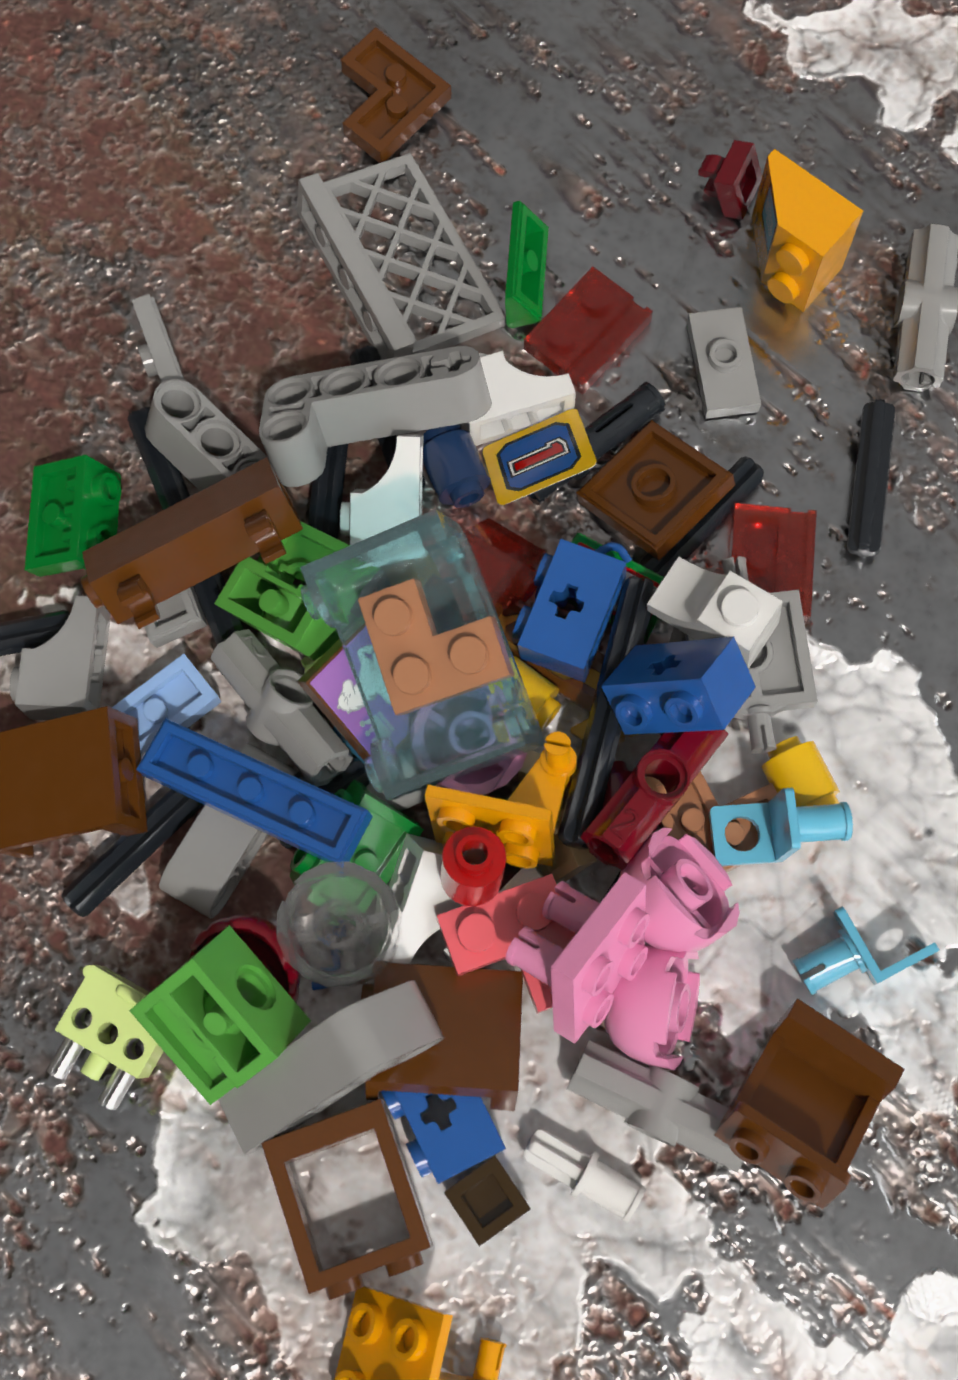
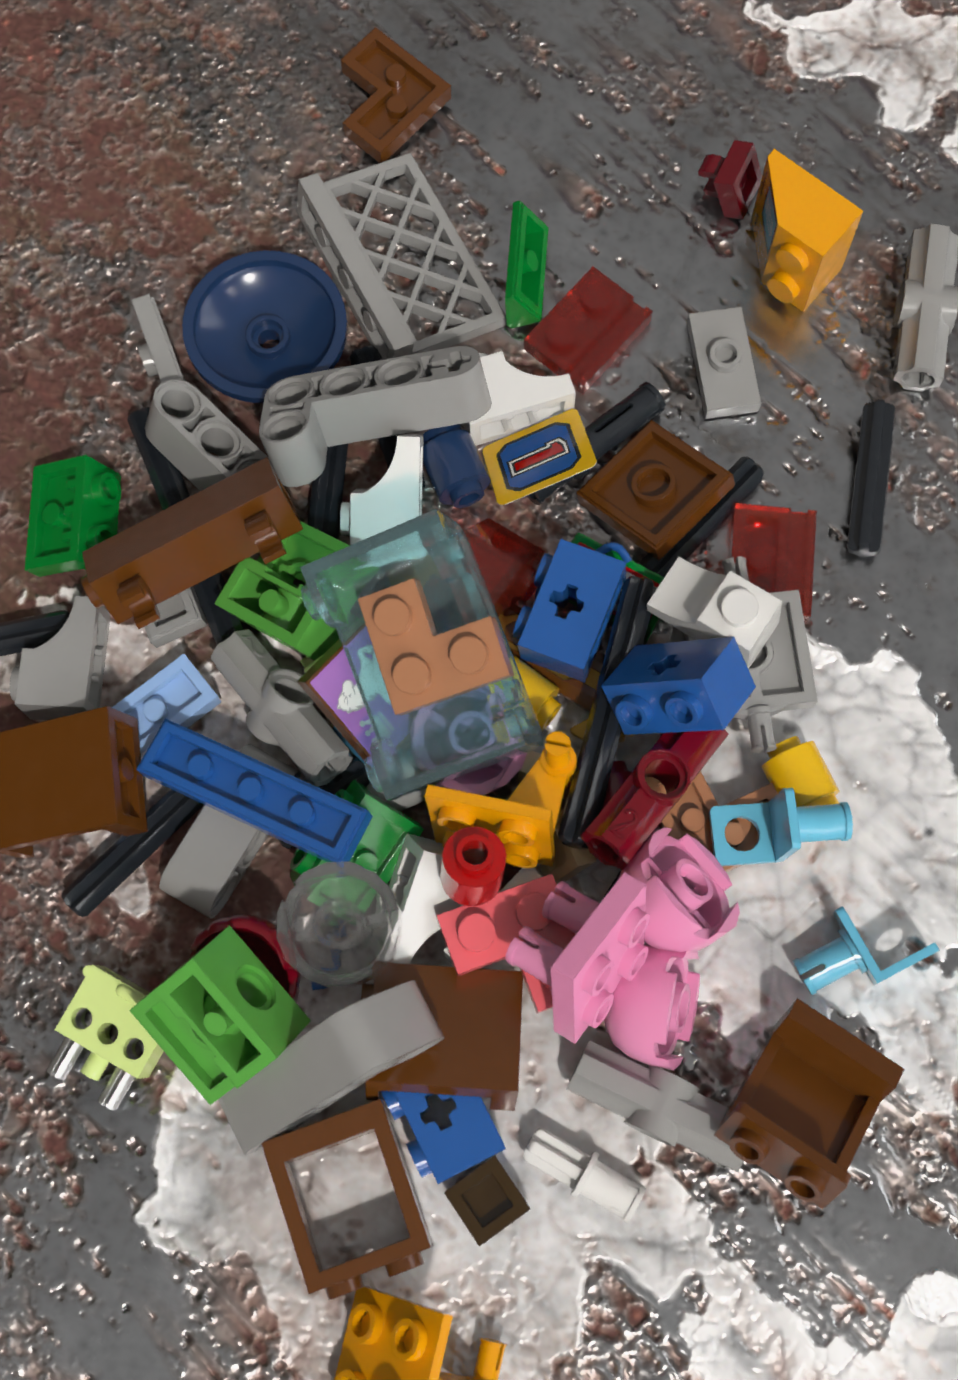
(262, 300): none -> dark blue dish

